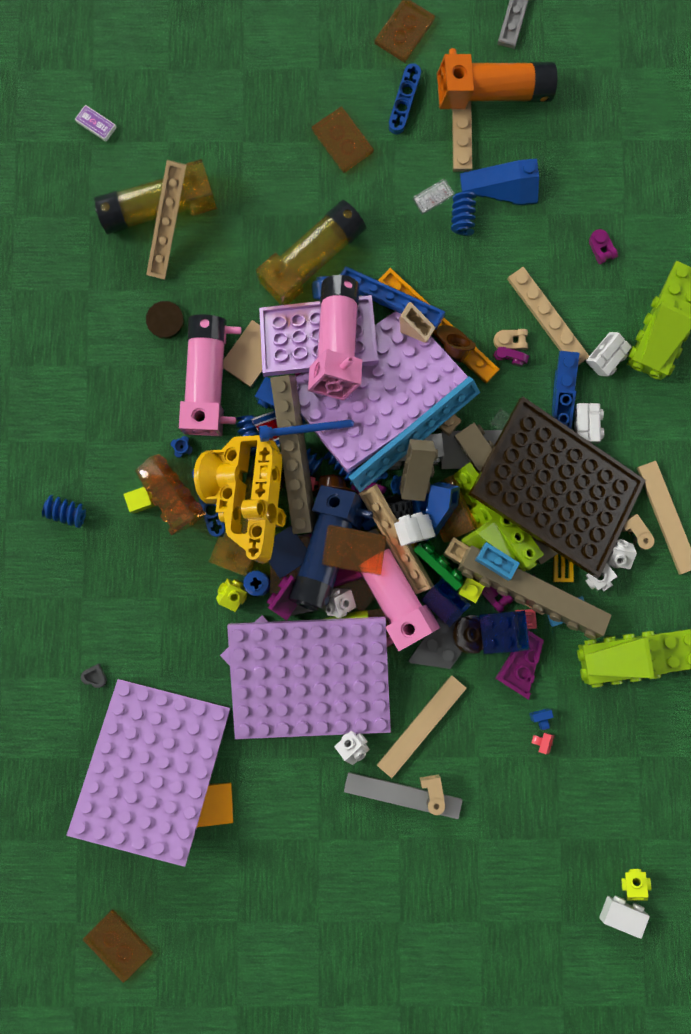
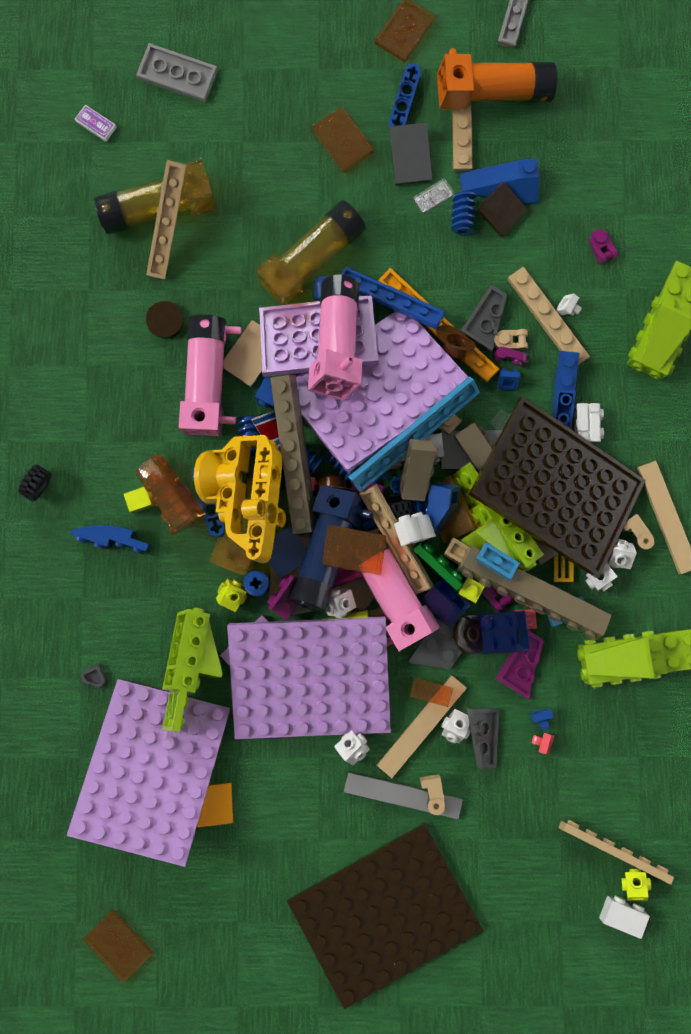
(34, 482): none -> black tyre
(63, 512): blue piece -> none
(104, 536): none -> blue slope
(177, 72): none -> light grey tile
(186, 447): blue plate -> none
(190, 656): none -> lime wedge
(267, 432): blue piece -> none
(384, 915): none -> dark brown plate
(410, 153): none -> dark grey tile
(415, 324): tan slope -> none
(431, 692): none -> clear orange tile
(456, 727): none -> white brick
(484, 732): none -> dark grey wing
(485, 319): none -> dark grey wing
(502, 209): none -> dark brown tile
(508, 379): none -> blue tile
(568, 305): none -> white tile
(609, 354): white brick -> none
(623, 854): none -> tan plate

